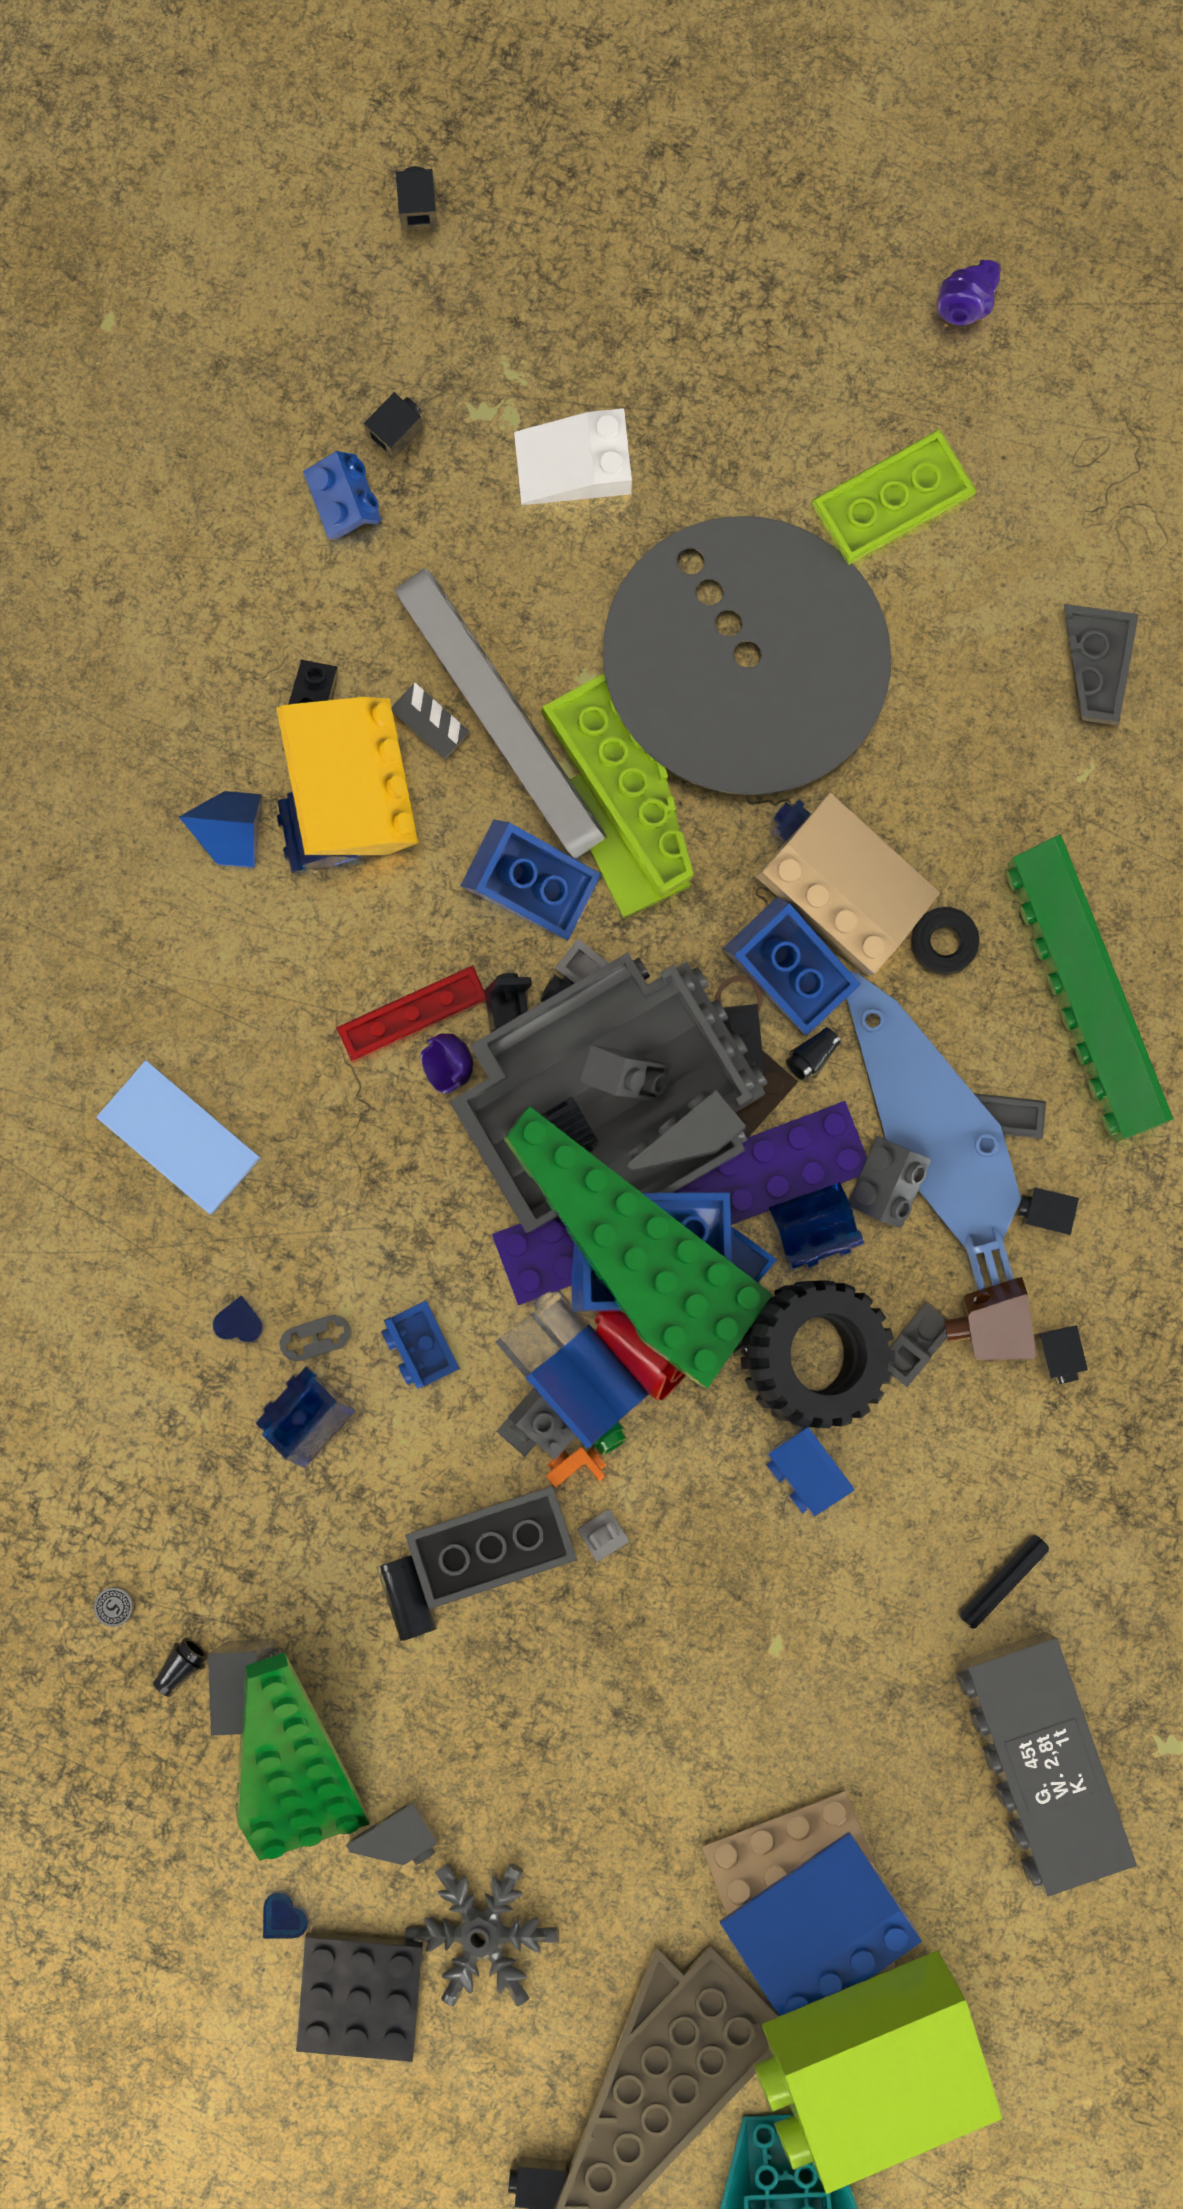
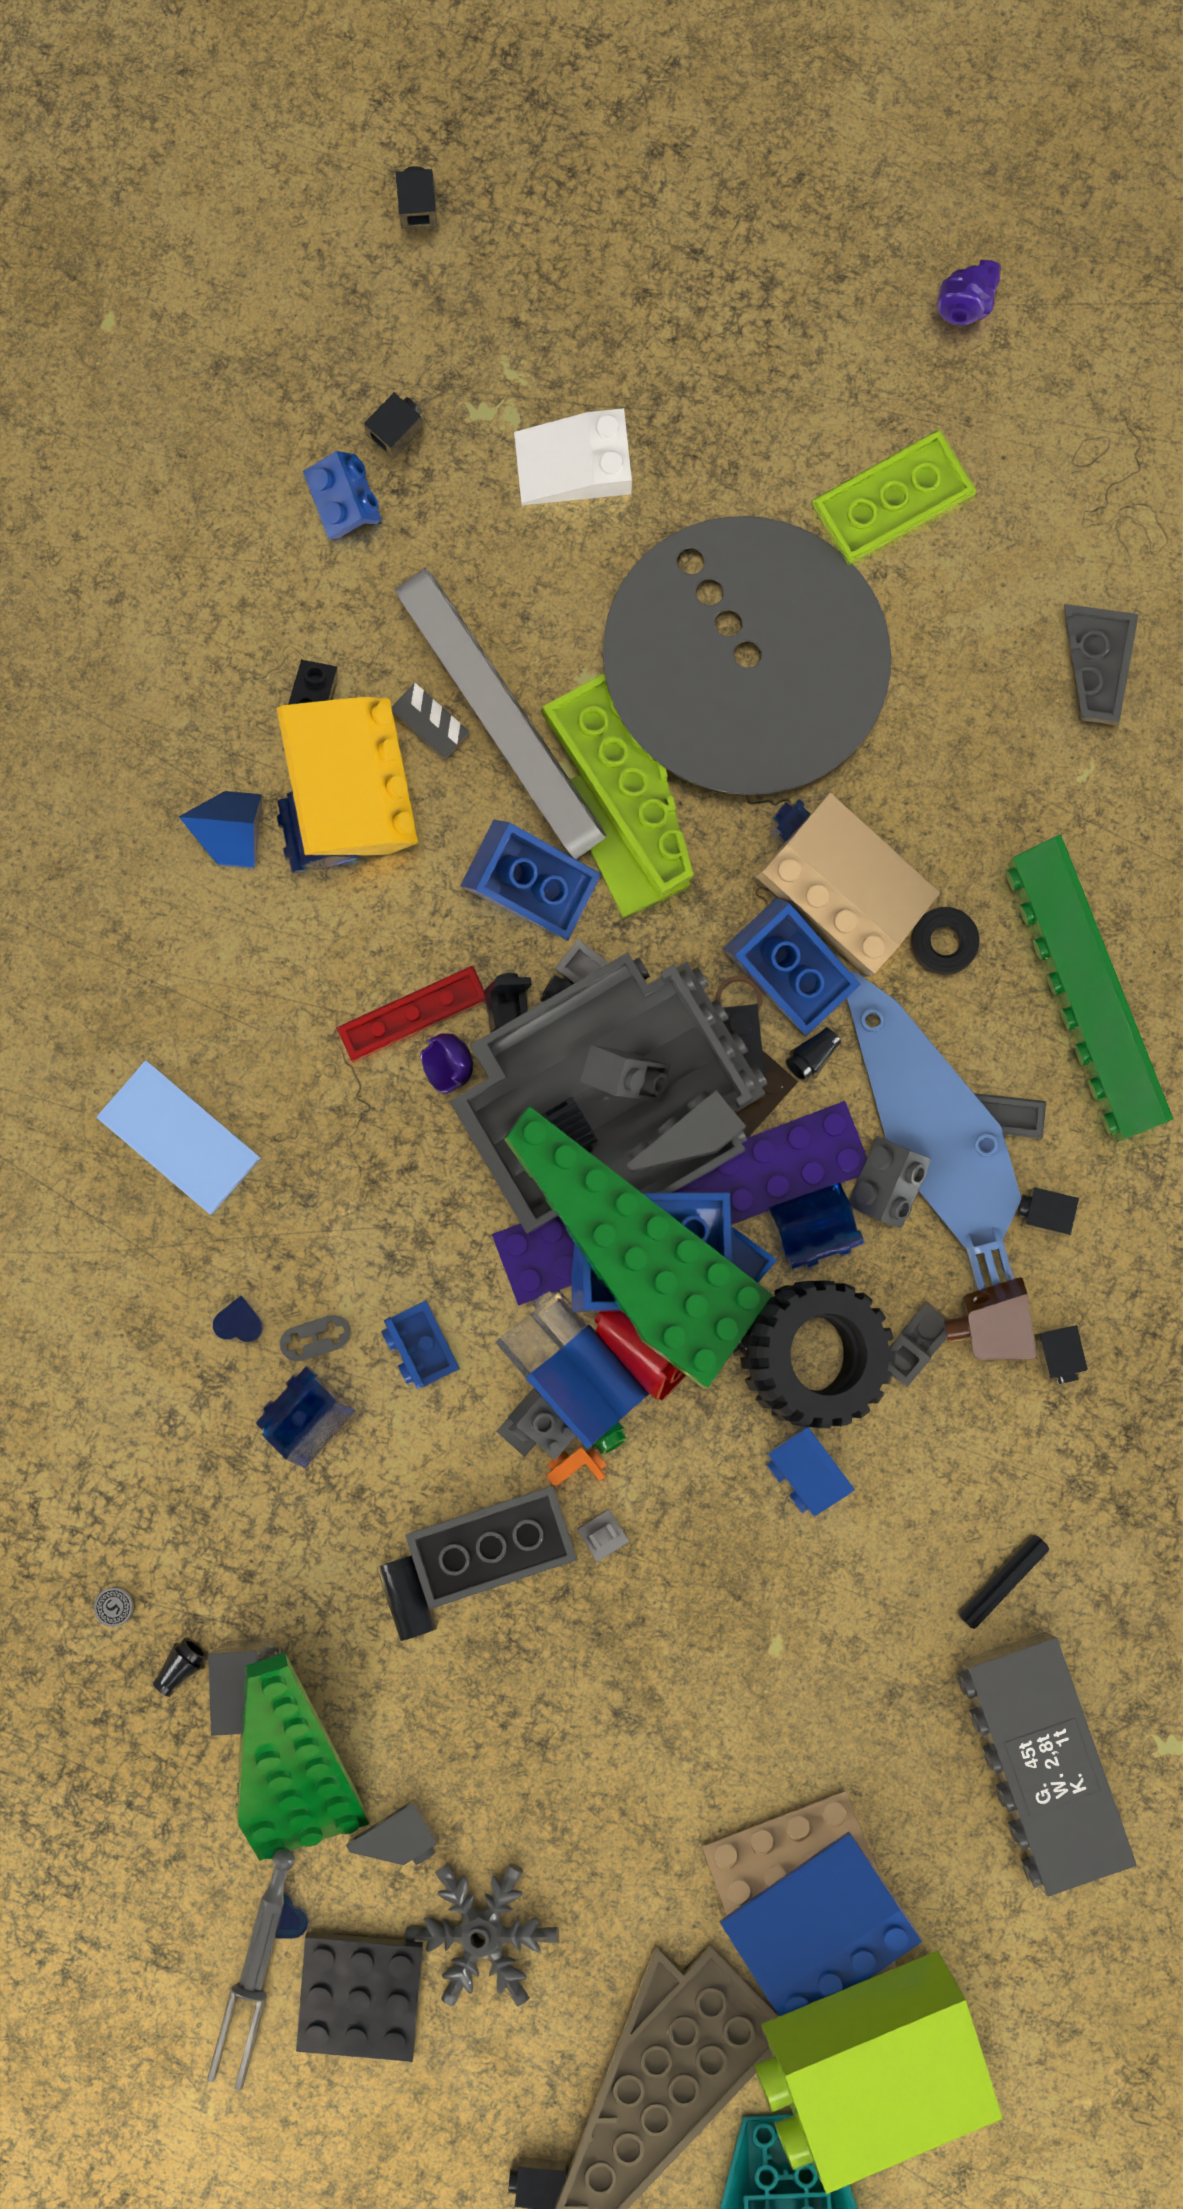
(256, 1964): none -> dark grey piece

